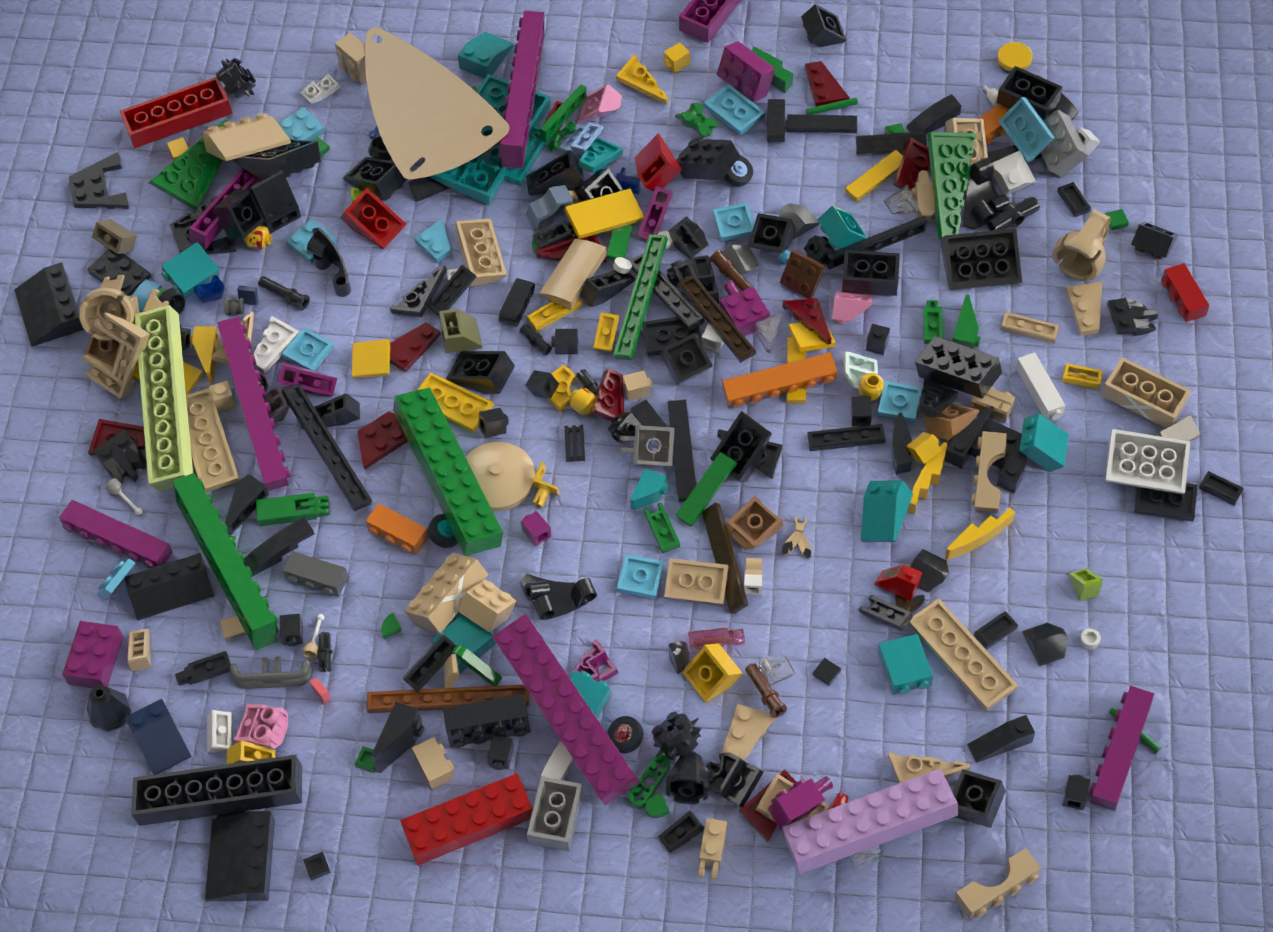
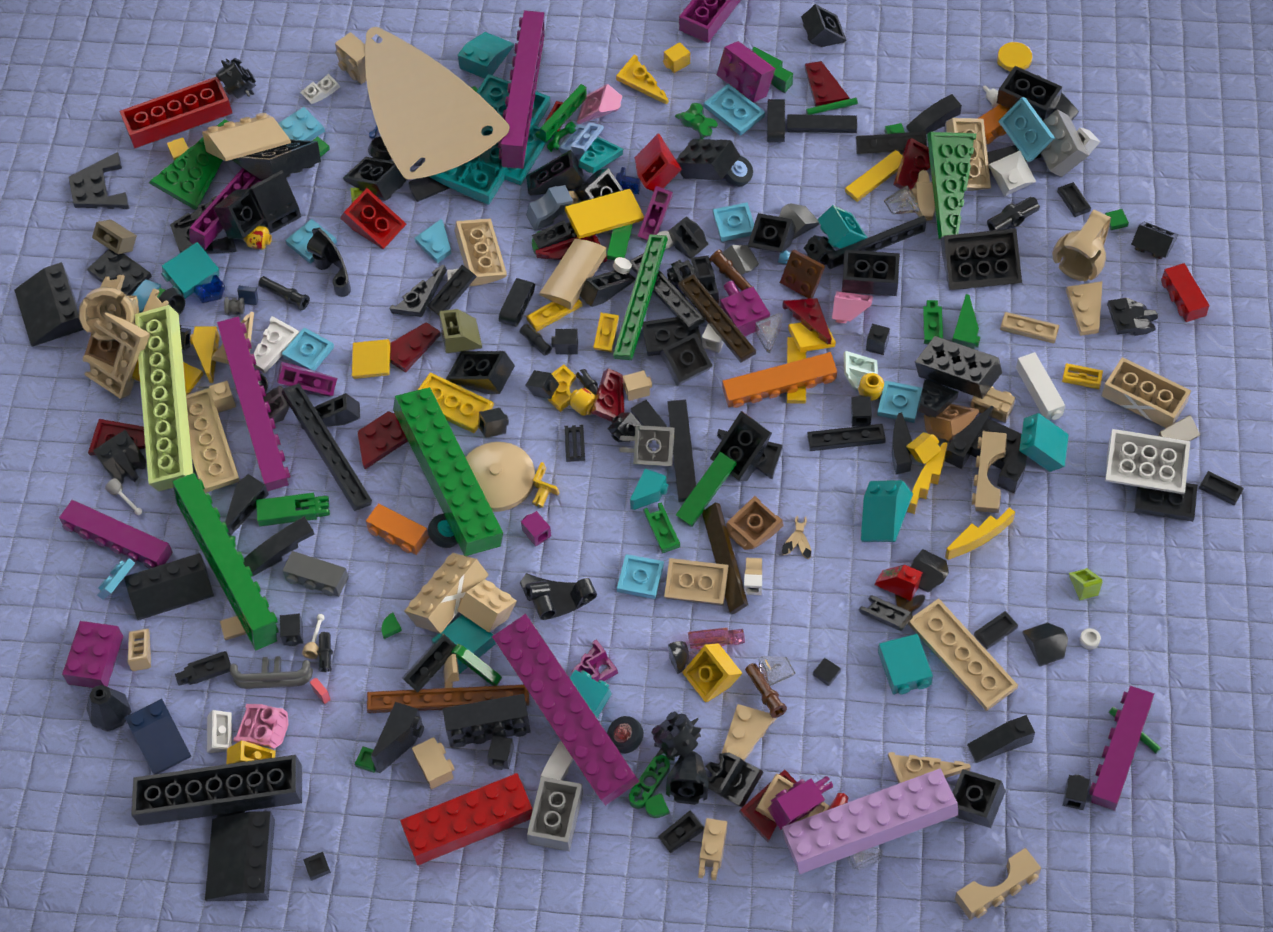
(981, 197): black panel -> none

